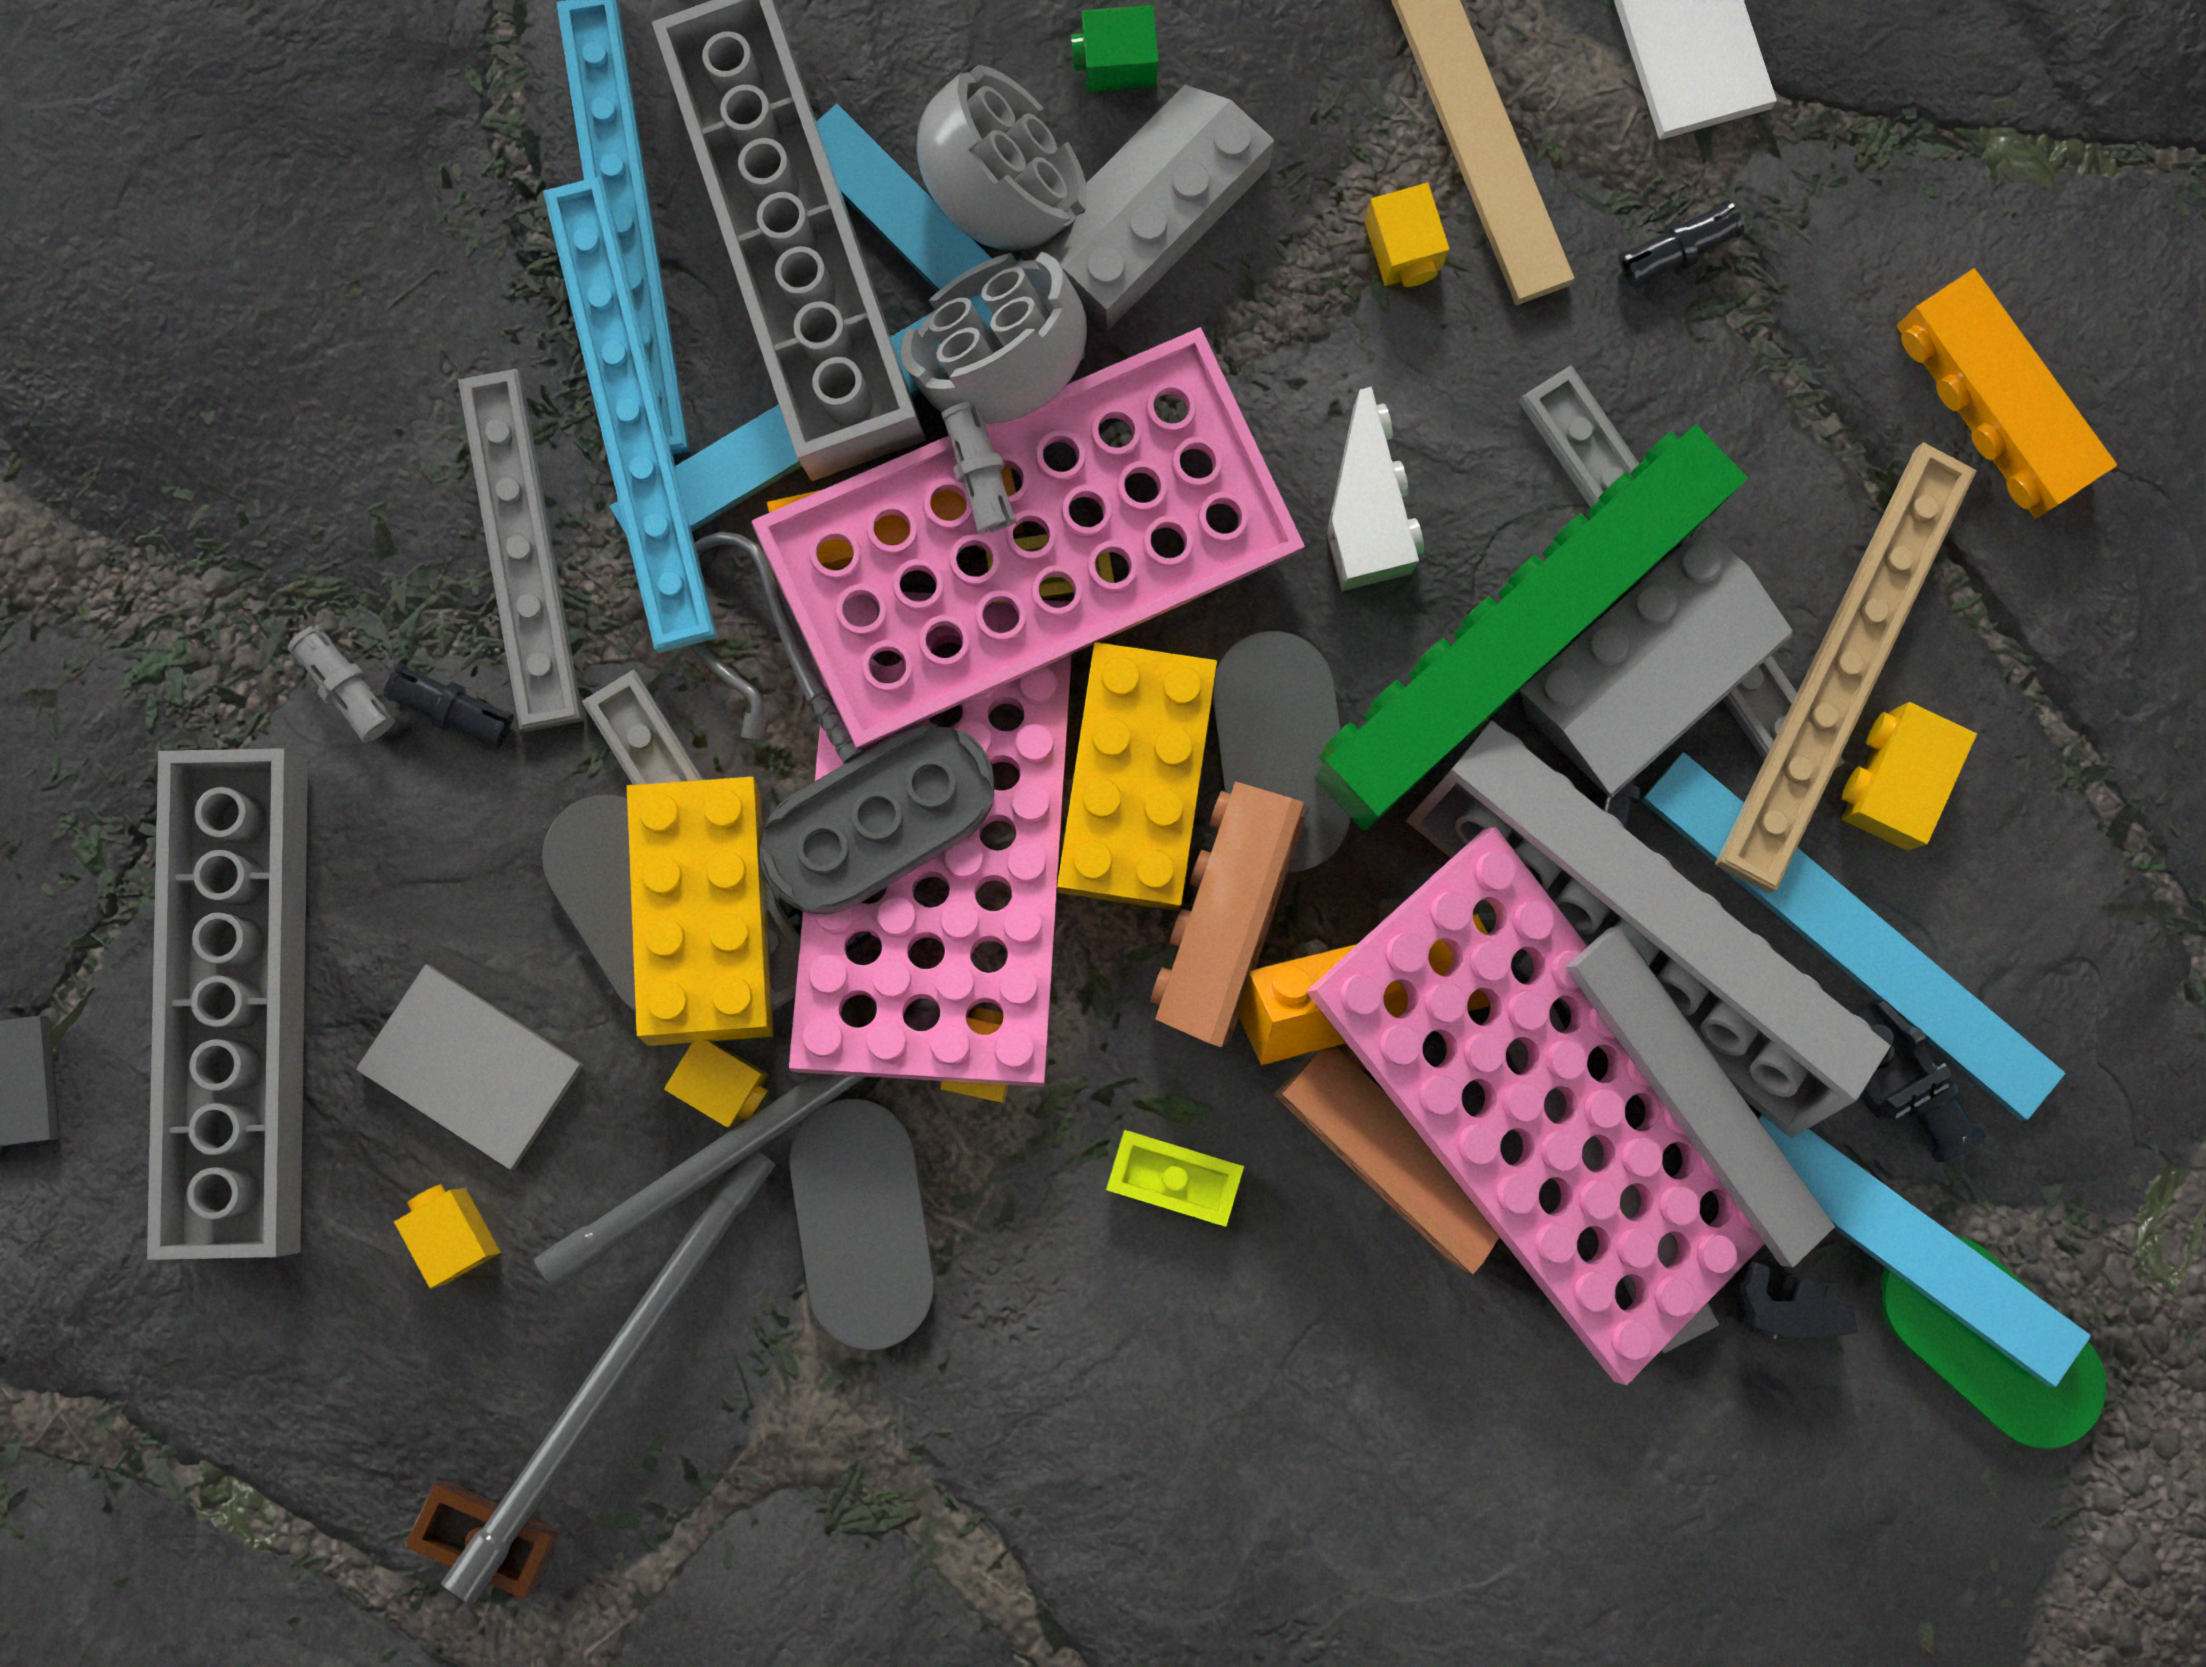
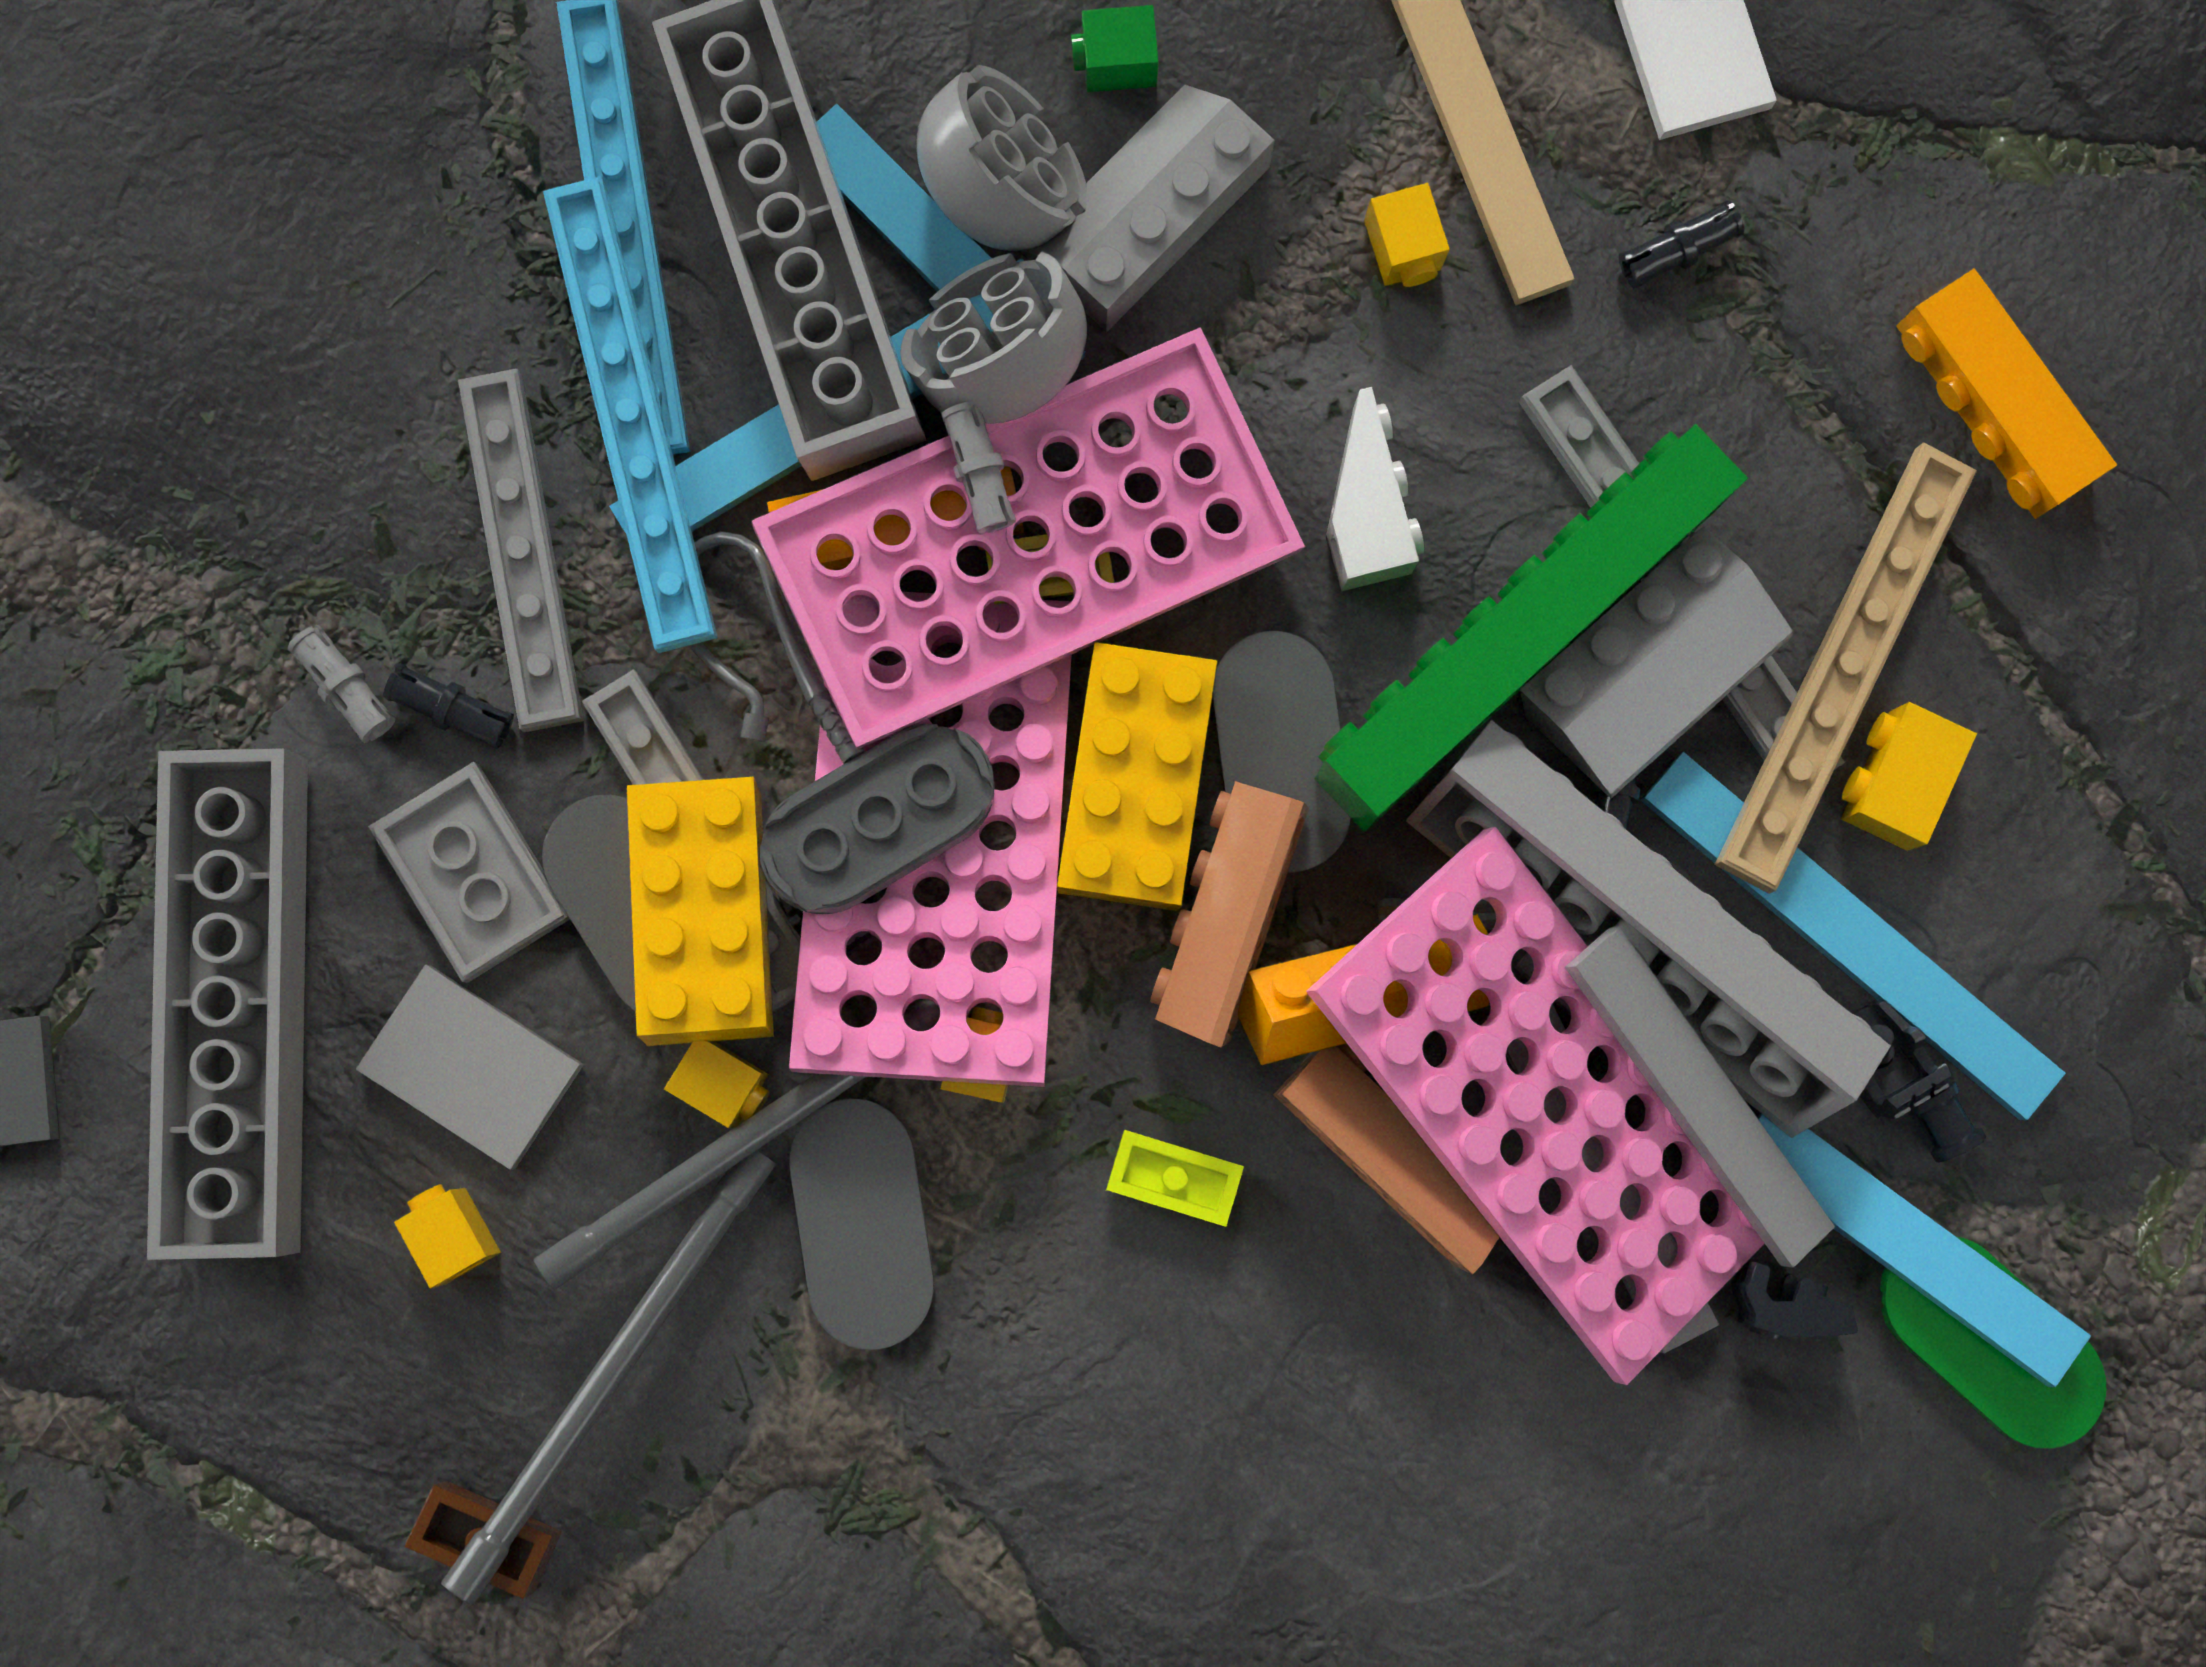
(469, 872): none -> light grey tile

